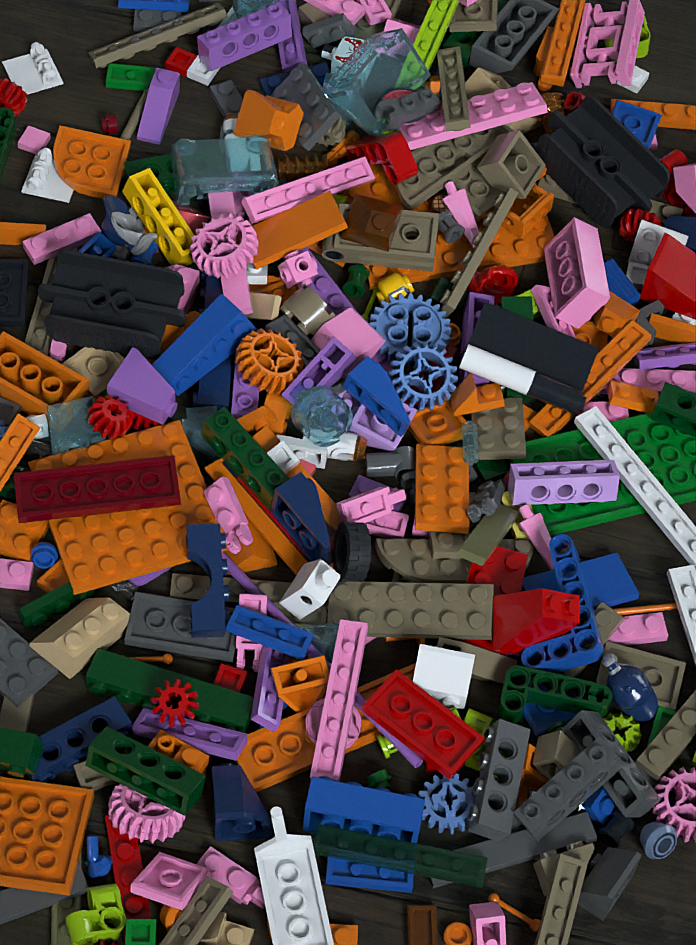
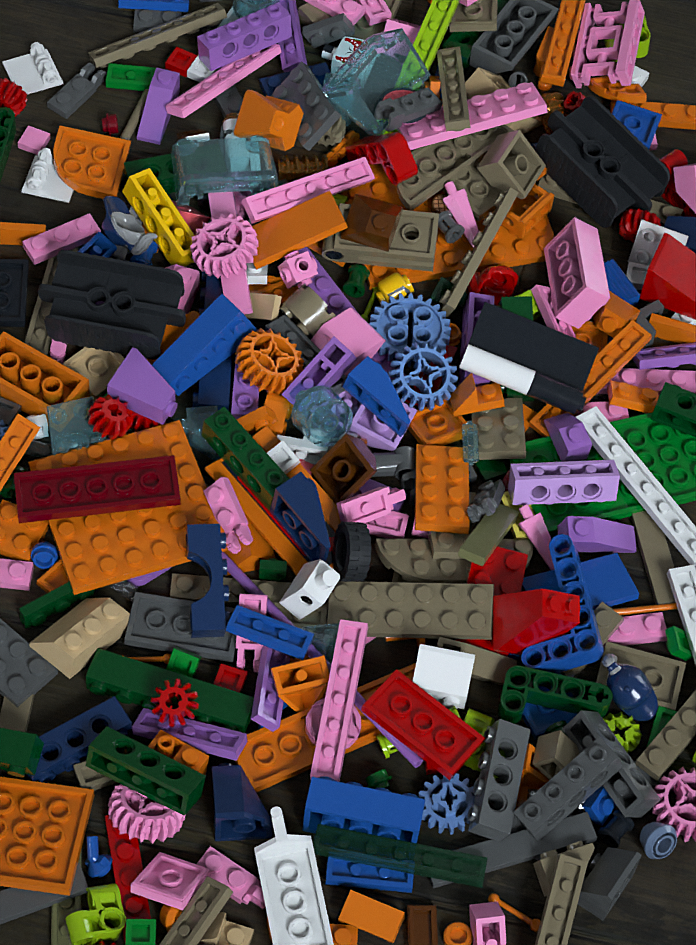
(76, 91): none -> dark grey hinge
(183, 662): none -> green plate
(197, 134): none -> reddish brown plate
(220, 81): none -> bright pink tile
(273, 570): none -> dark green plate
(345, 468): none -> reddish brown slope
(372, 916): none -> orange hinge
(513, 78): none -> dark grey hinge
(569, 437): none -> medium lavender slope
(598, 535): none -> medium lavender slope
(627, 94): none -> orange tile
(654, 555): none -> dark tan tile
(678, 643): none -> green plate

